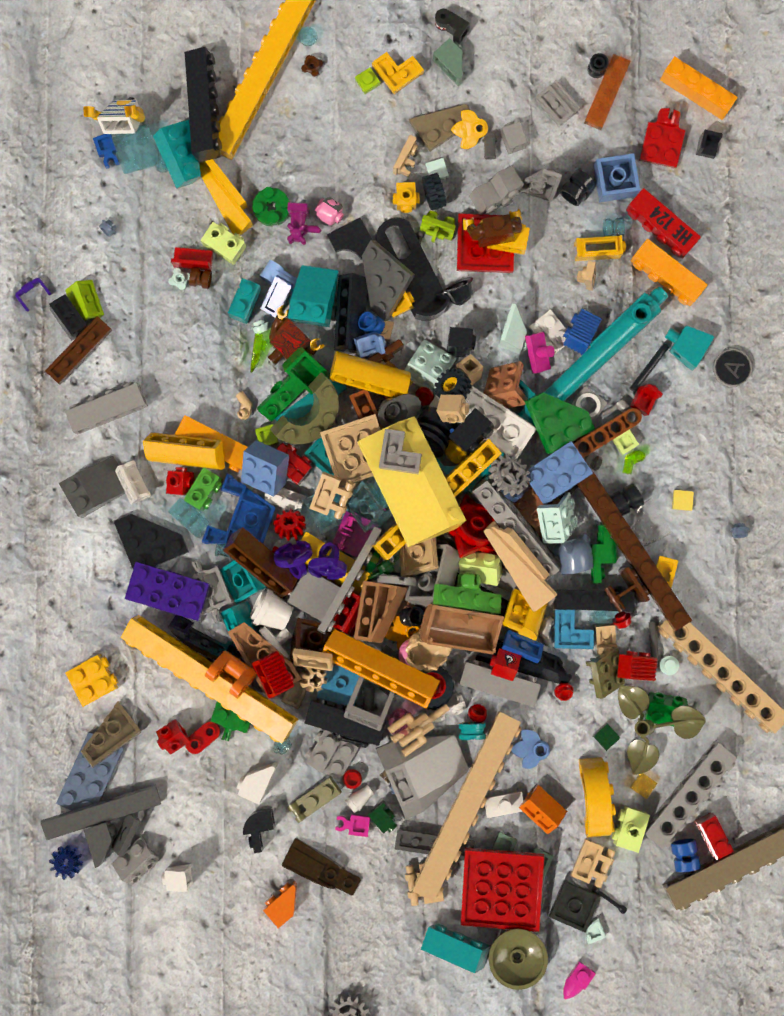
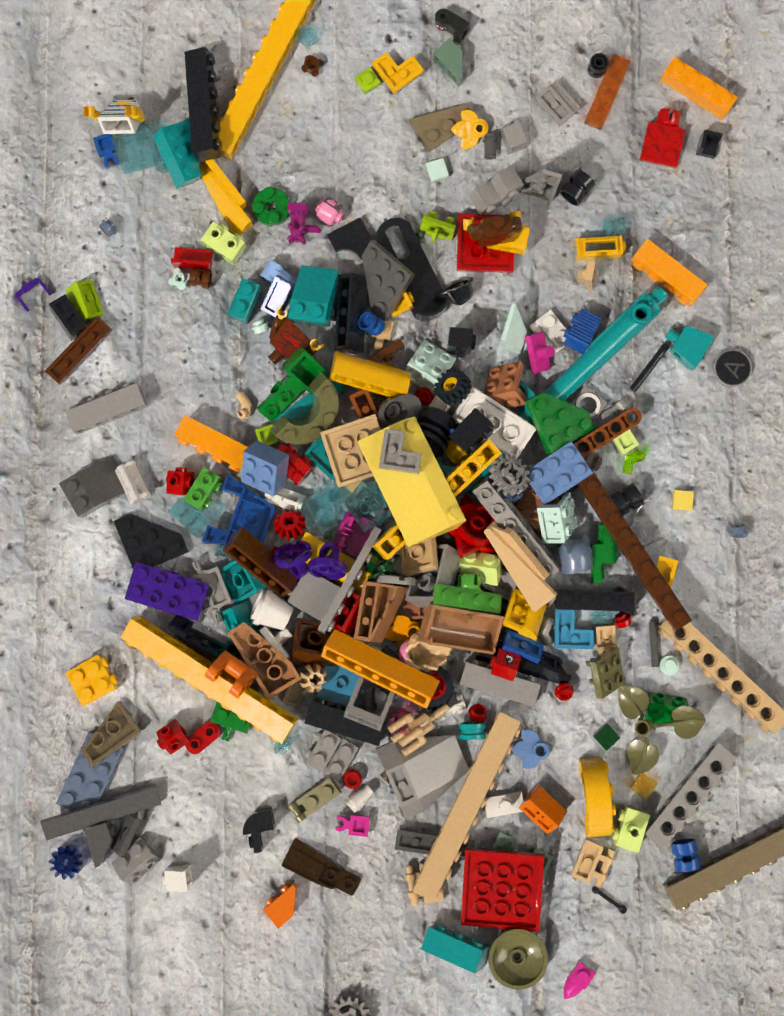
(184, 450): yellow brick -> none
(256, 782): white slope -> none
(258, 346): clear neon green plate -> none
(273, 674): red brick -> none
(313, 659): tan tile -> none
(325, 494): tan plate -> none
(337, 737): black hinge -> none
(370, 344): medium blue bracket -> none
(383, 817): dark green brick -> none
(403, 160): tan plate -> none
(406, 197): yellow brick -> none
(411, 616): black wheel -> none
(434, 191): black bush -> none
(452, 408): tan brick -> none
(471, 368): tan brick -> none
(574, 906): pearl dark grey plate -> none
(594, 931): light aqua tile -> none
(616, 177): medium blue brick -> none
(630, 578): reddish brown plate -> none
(637, 666): red brick -> none
(645, 398): red bracket -> none
(662, 223): red brick -> none
(713, 836): red brick -> none

